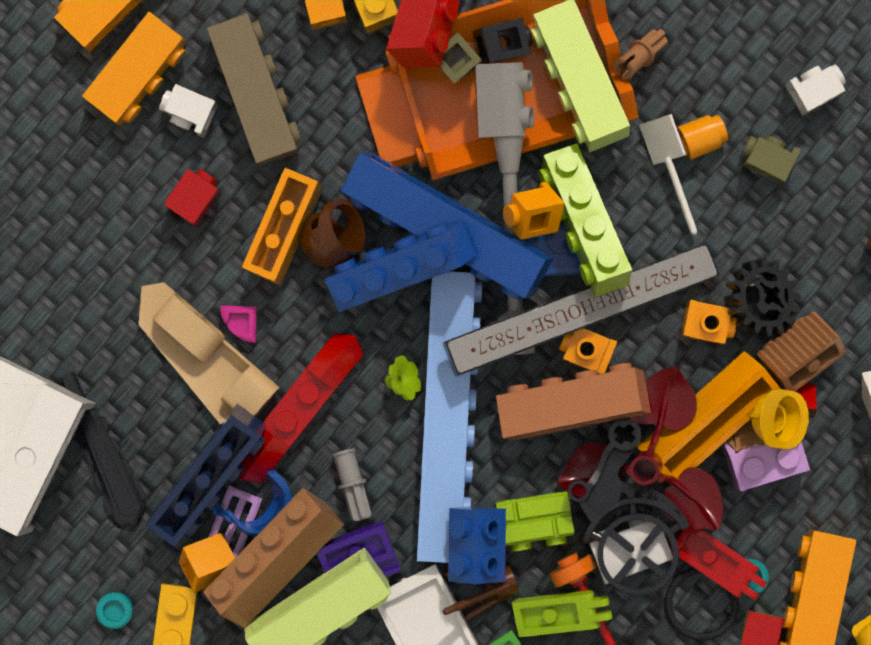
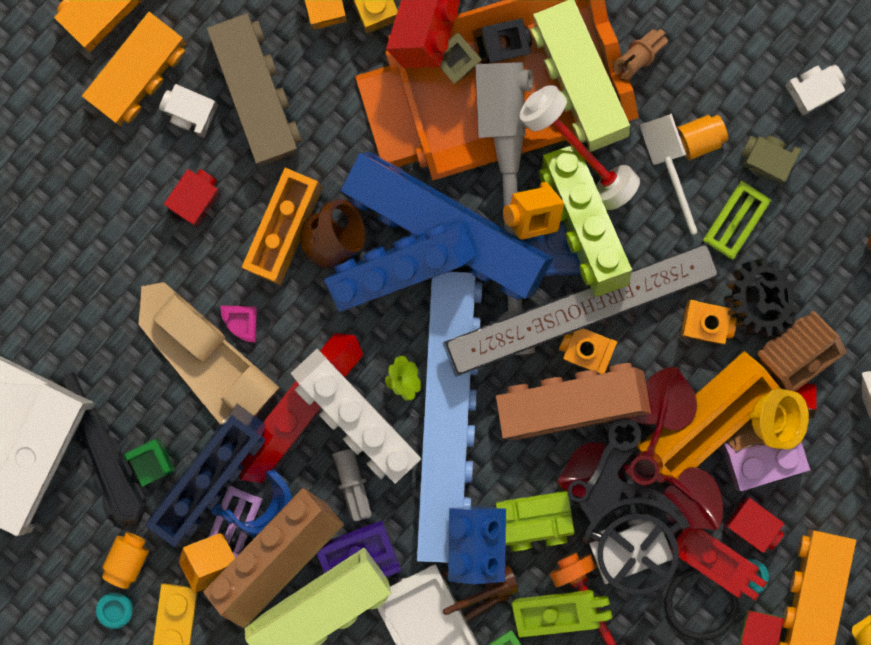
(125, 560): none -> light orange brick
(150, 462): none -> green panel
(355, 415): none -> white brick
(544, 109): none -> white axle
(720, 246): none -> lime tile
(755, 525): none -> red brick

